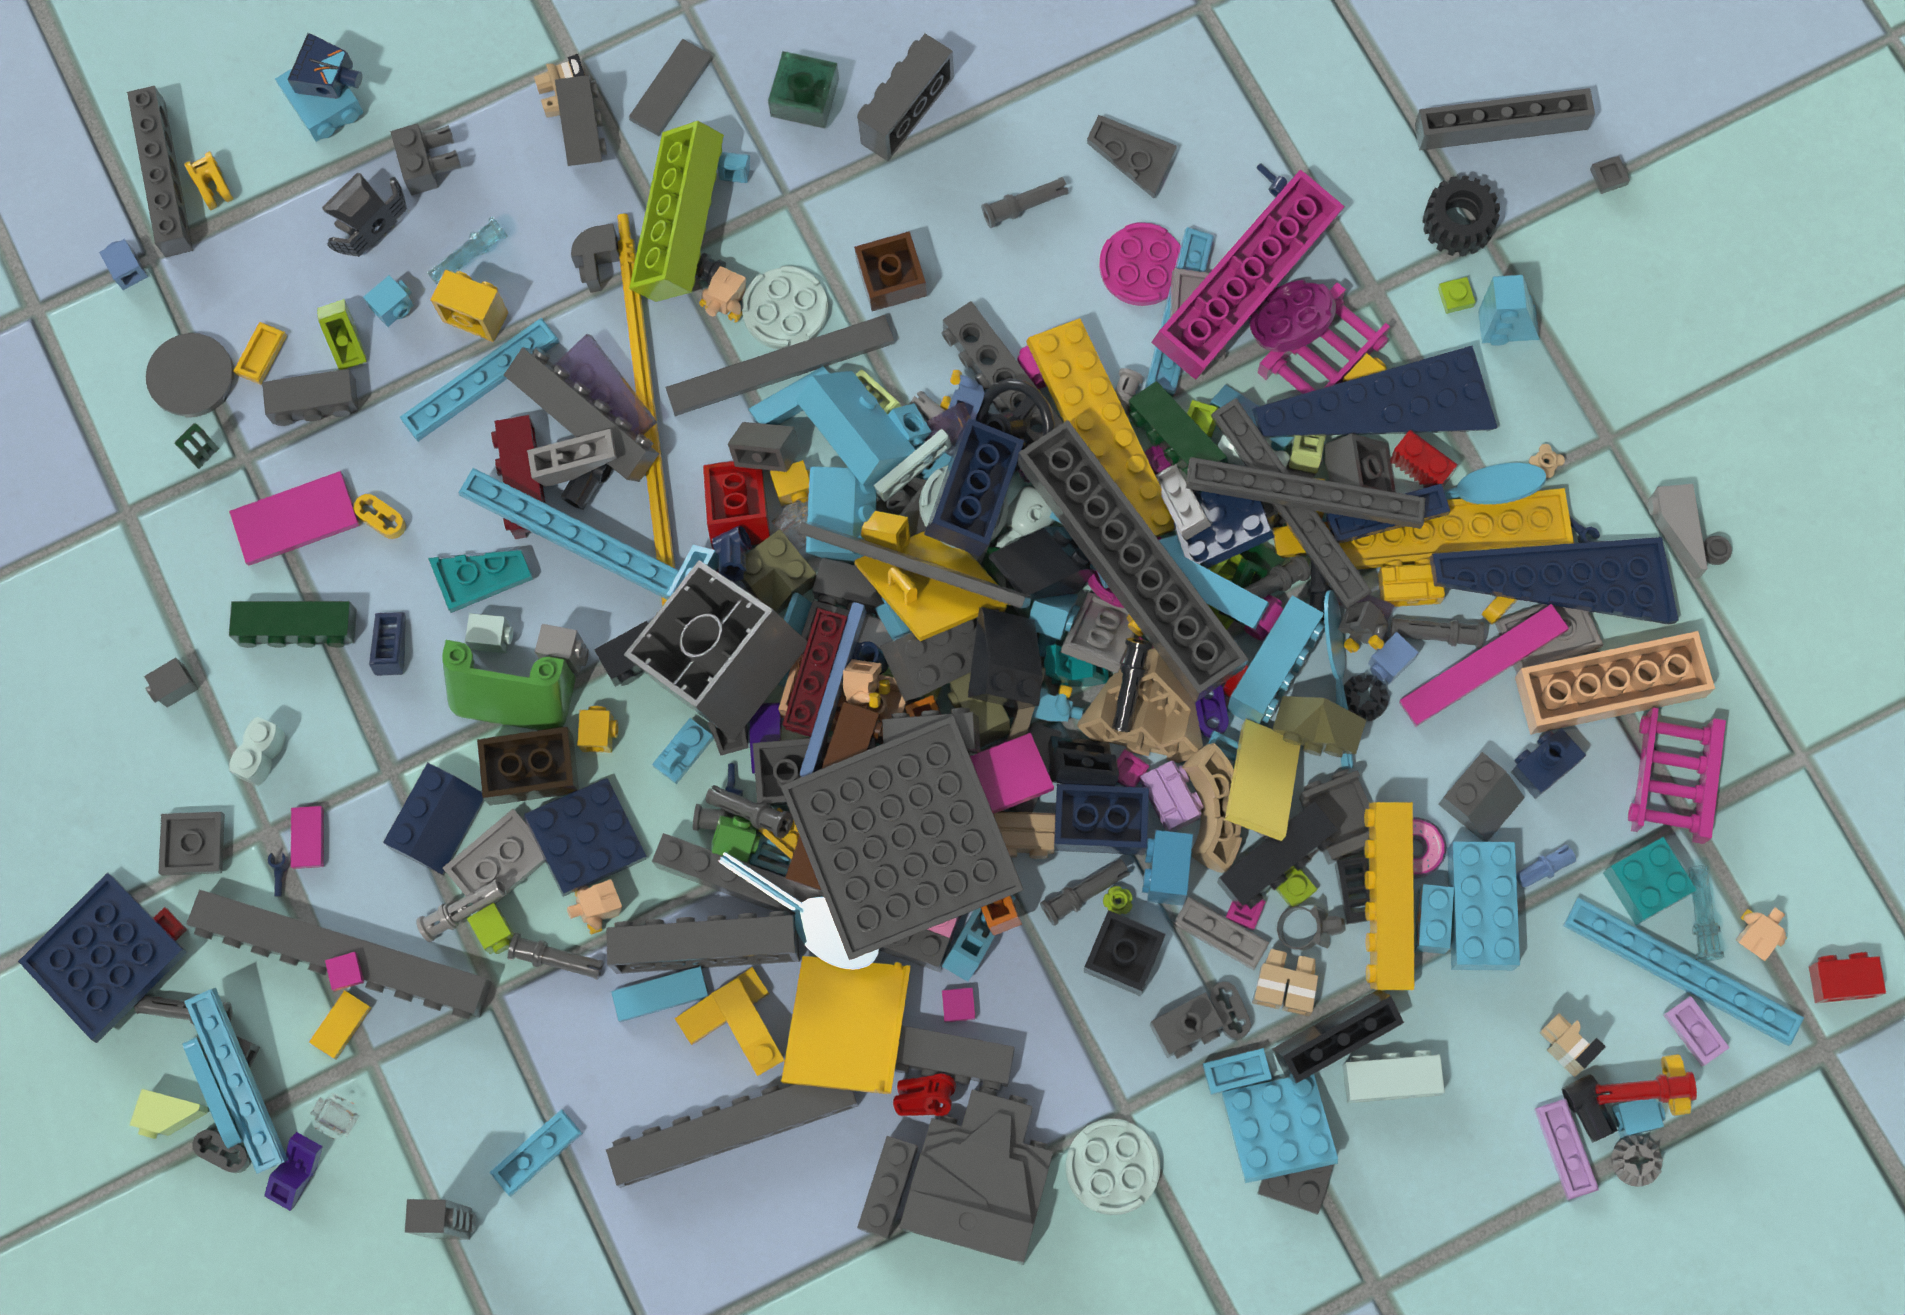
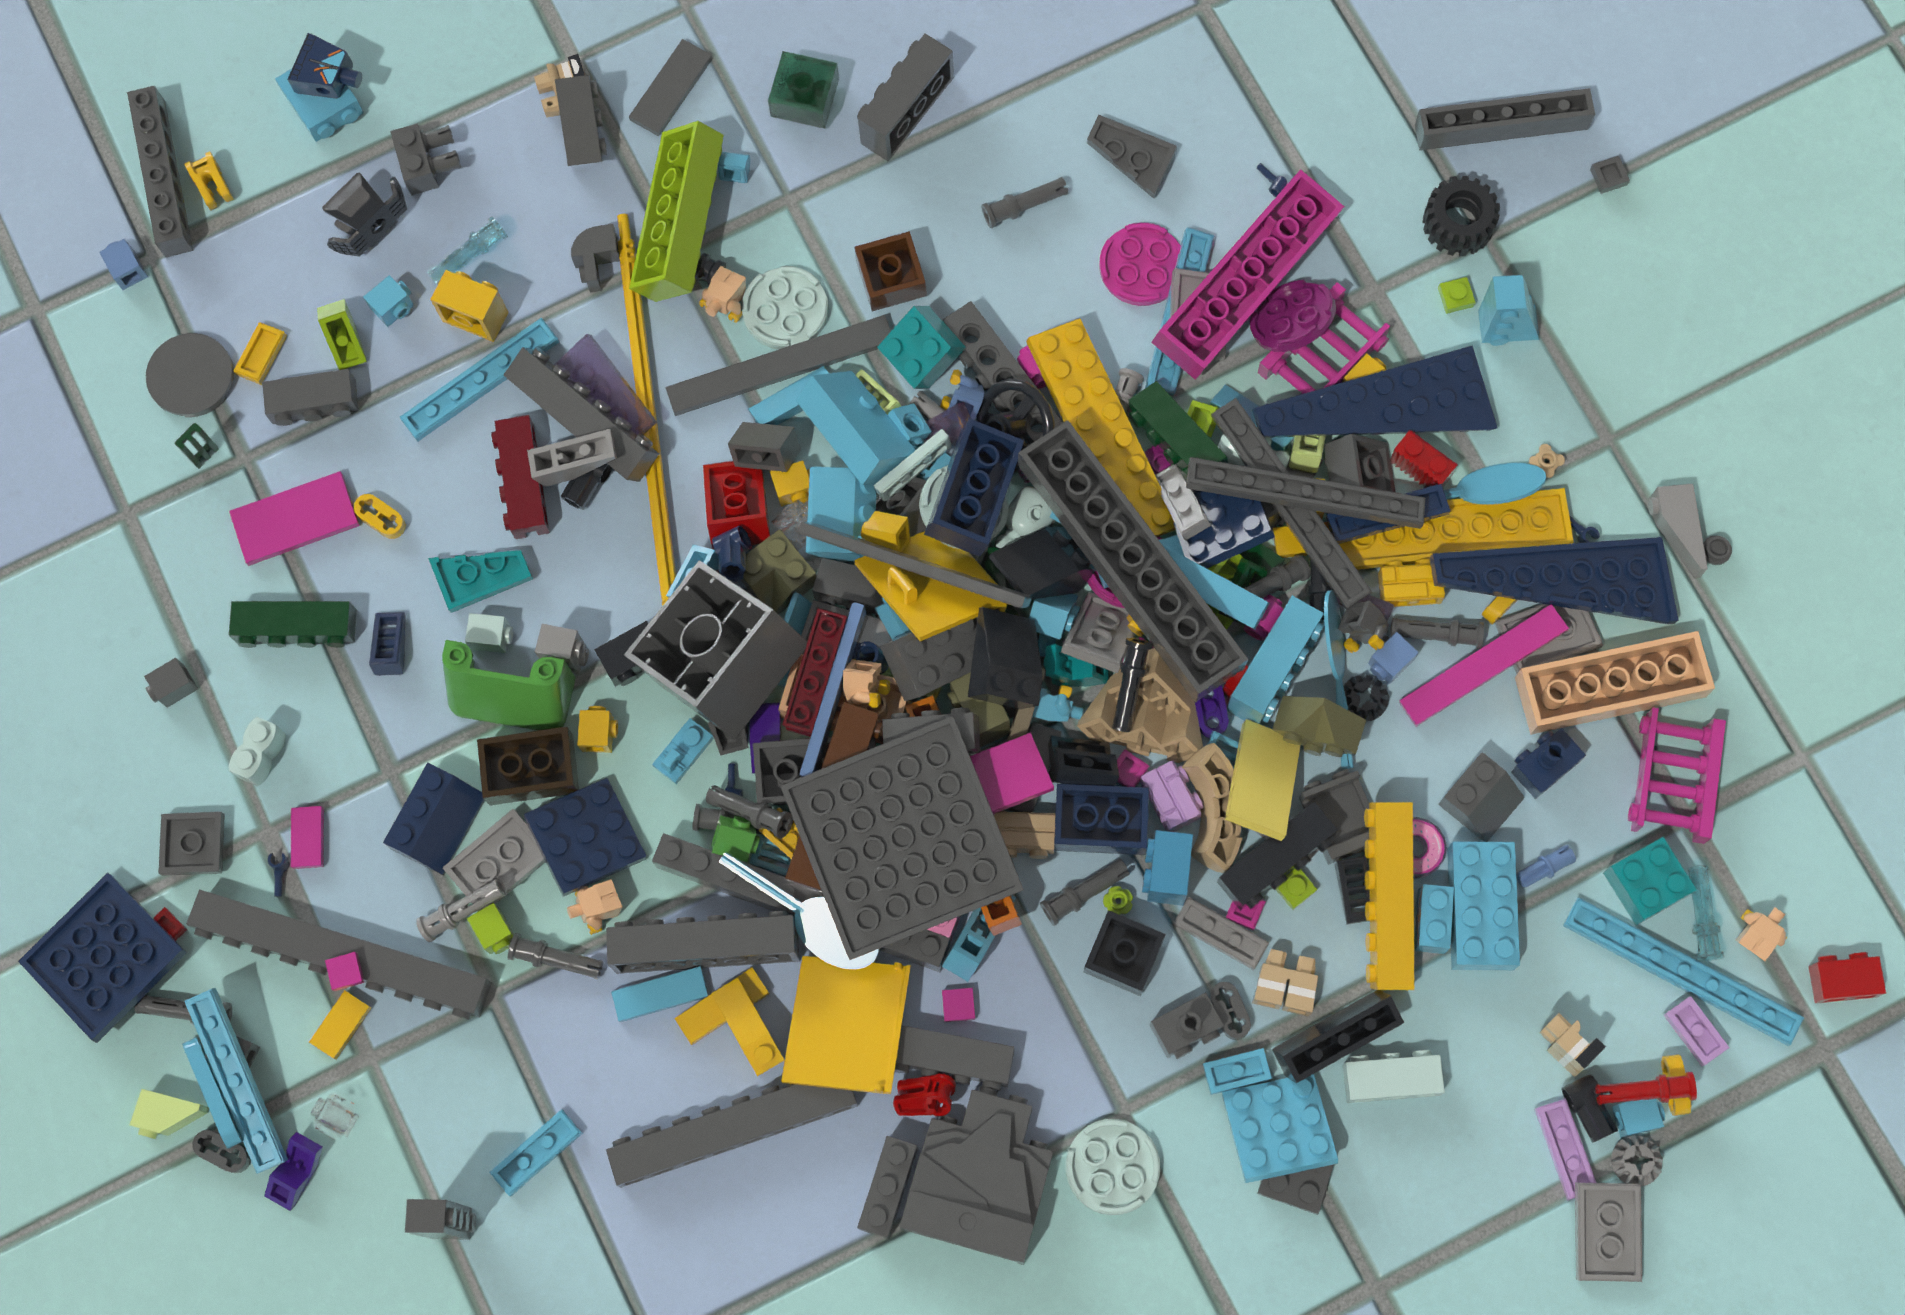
(568, 532): medium azure tile -> none
(921, 347): none -> teal brick
(1326, 926): dark grey piece -> none
(1608, 1232): none -> light grey tile

